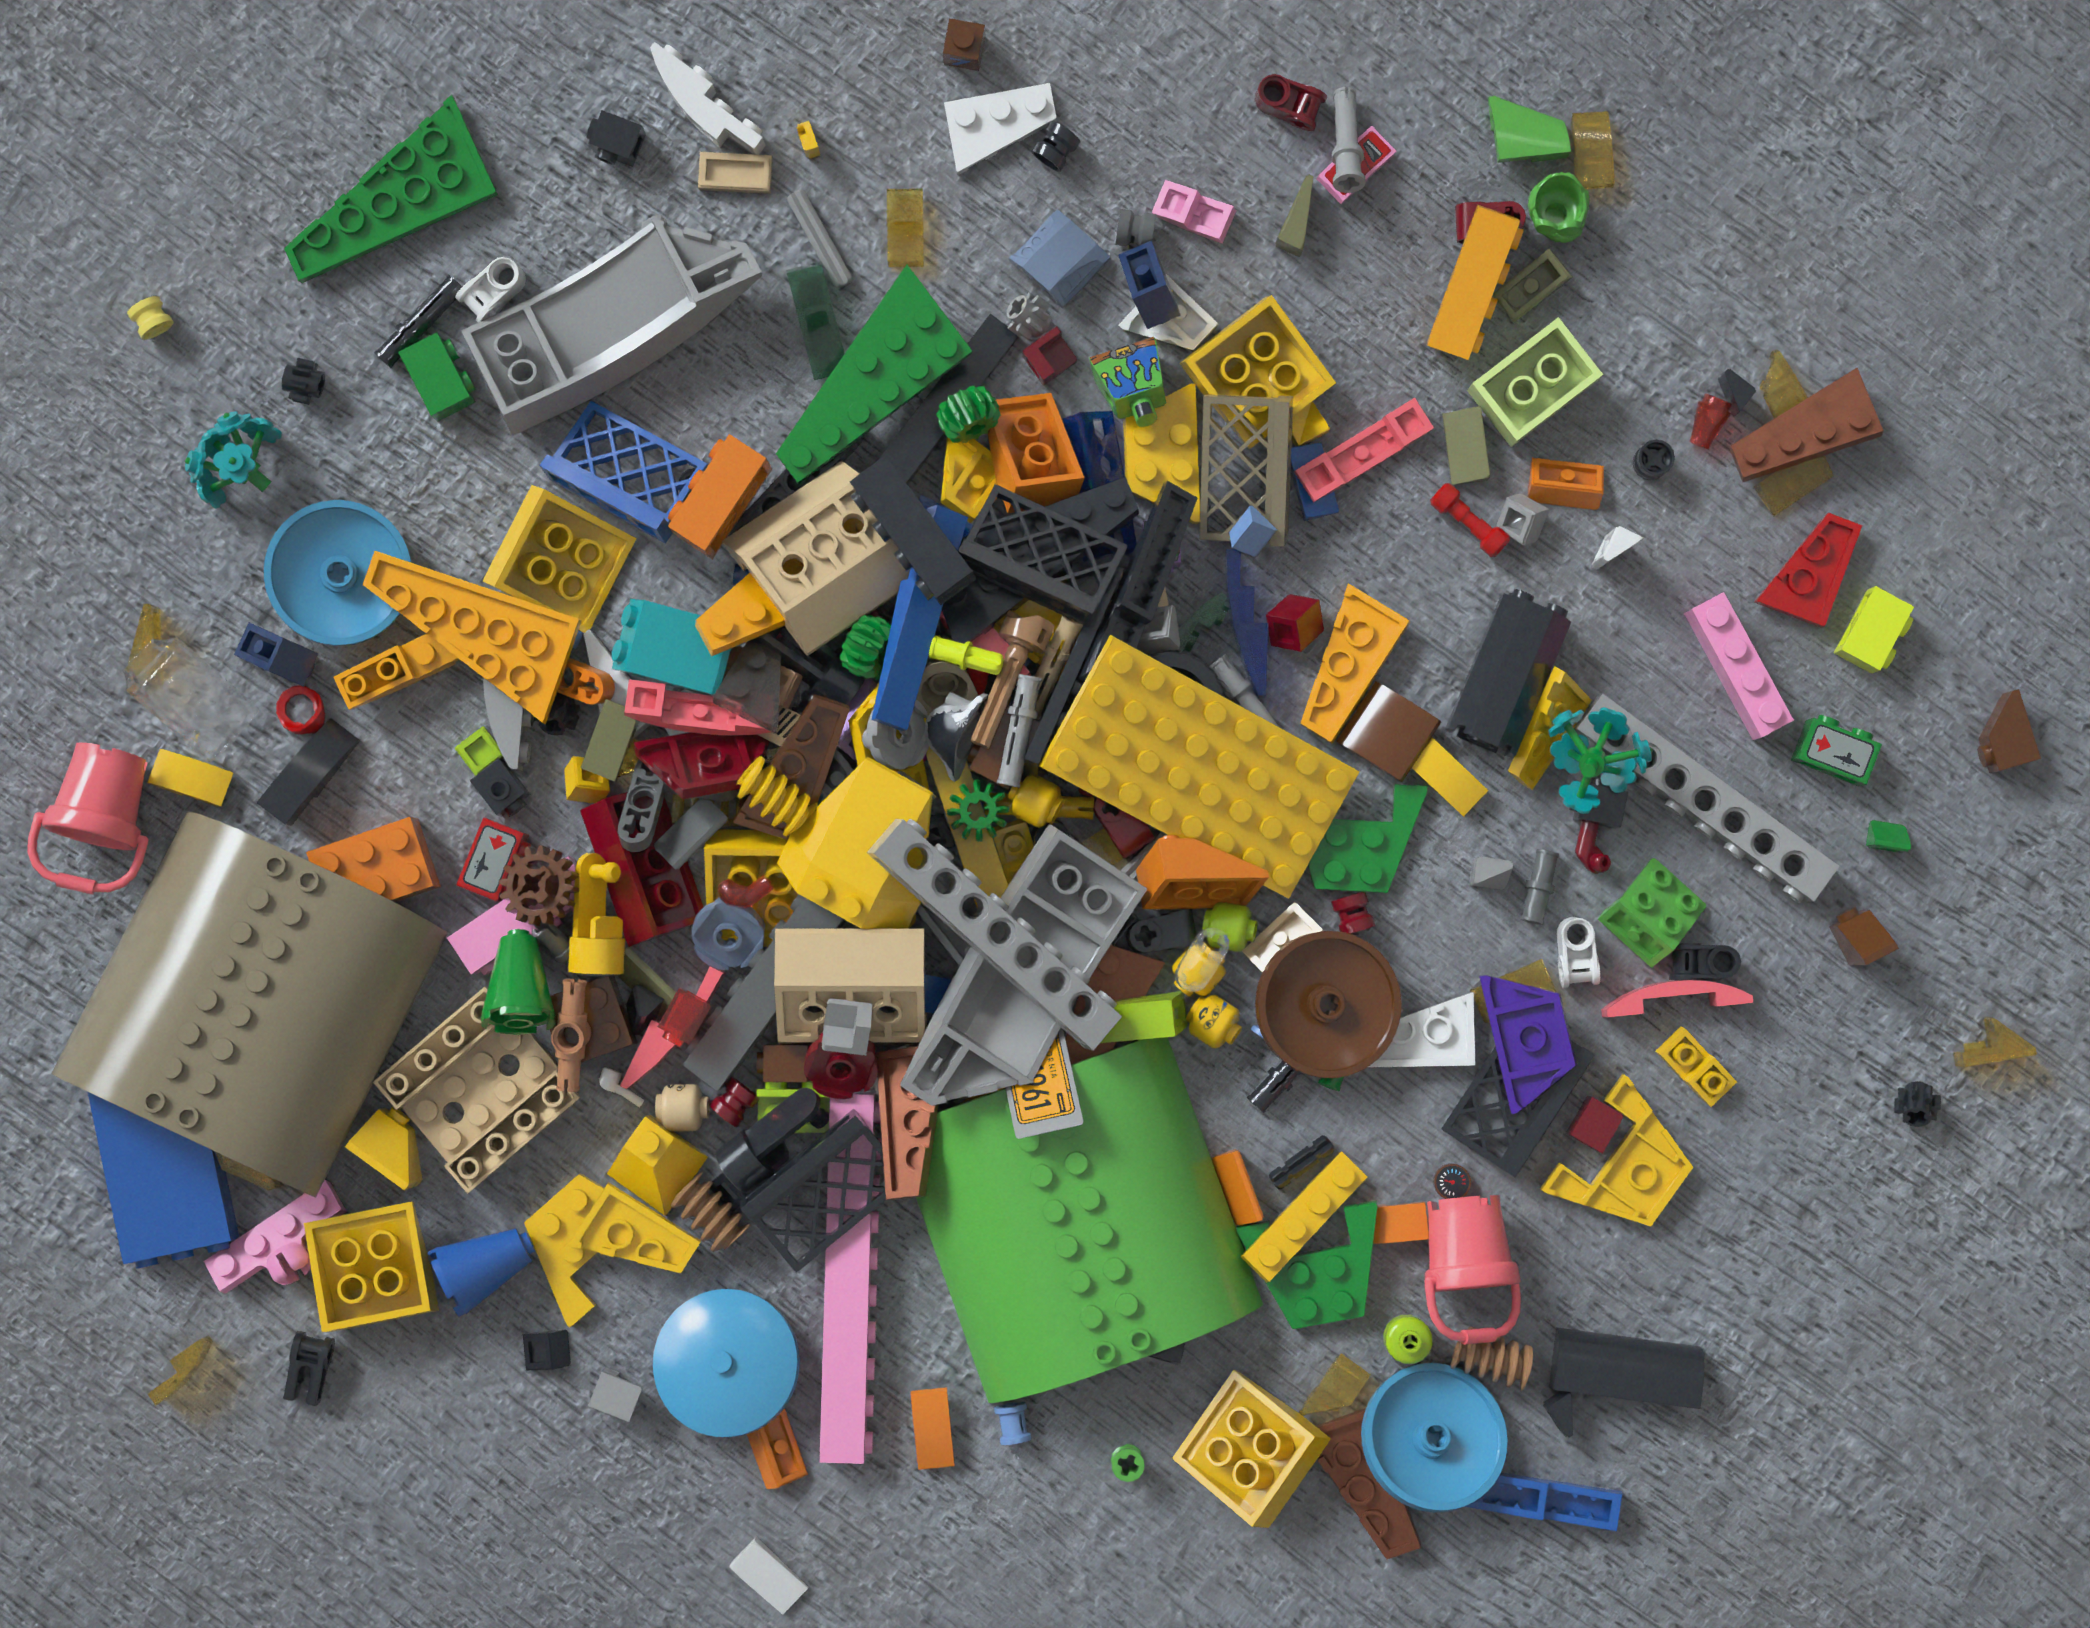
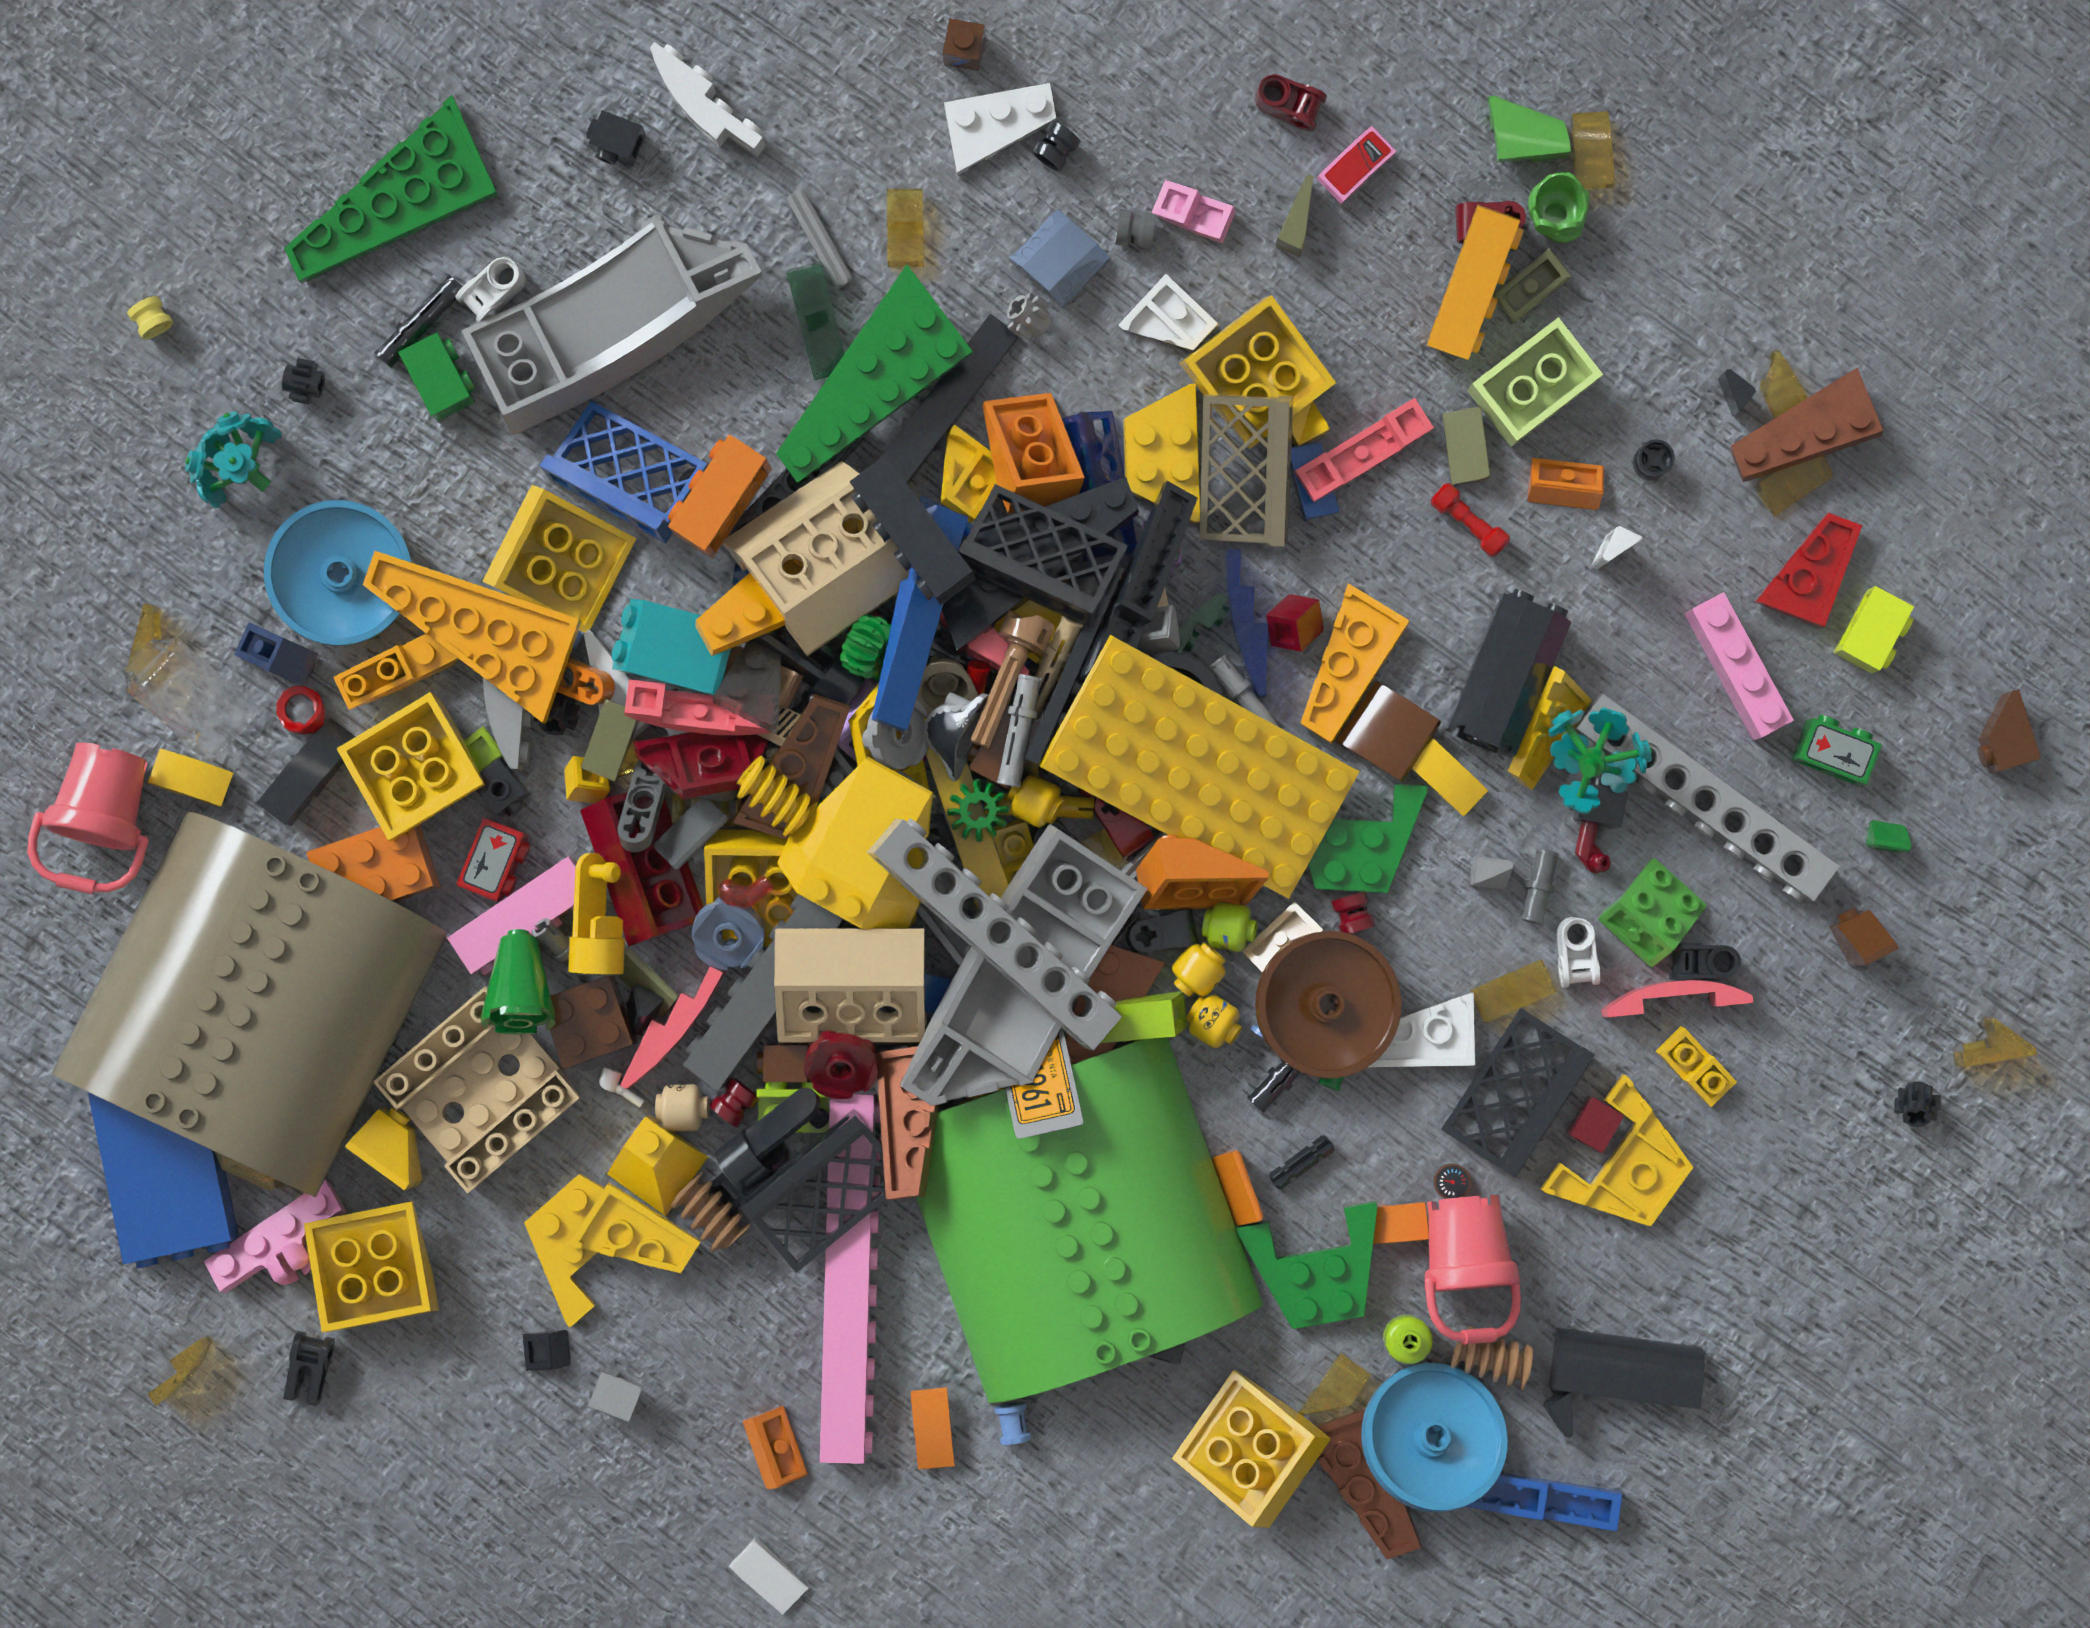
(411, 765): none -> yellow slope
(480, 1266): blue cone -> none
(554, 885): reddish brown gear -> none
(572, 1016): nougat pin -> none
(684, 1017): clear red brick -> none
(726, 1363): dark azure dish -> none
(735, 172): tan tile -> none
(808, 140): yellow tile -> none
(847, 1026): light grey panel -> none
(966, 655): neon yellow axle -> none
(968, 414): green gear -> none
(1049, 356): dark red panel -> none
(1131, 380): torso -> none
(1132, 1472): bright green bush -> none
(1149, 285): dark blue slope -> none
(1194, 955): clear beam -> none
(1251, 532): medium blue slope -> none
(1303, 1217): yellow plate -> none
(1347, 152): light grey pin -> none
(1522, 518): light grey slope -> none
(1528, 1038): dark purple wing -> none
(1709, 420): clear red cone -> none

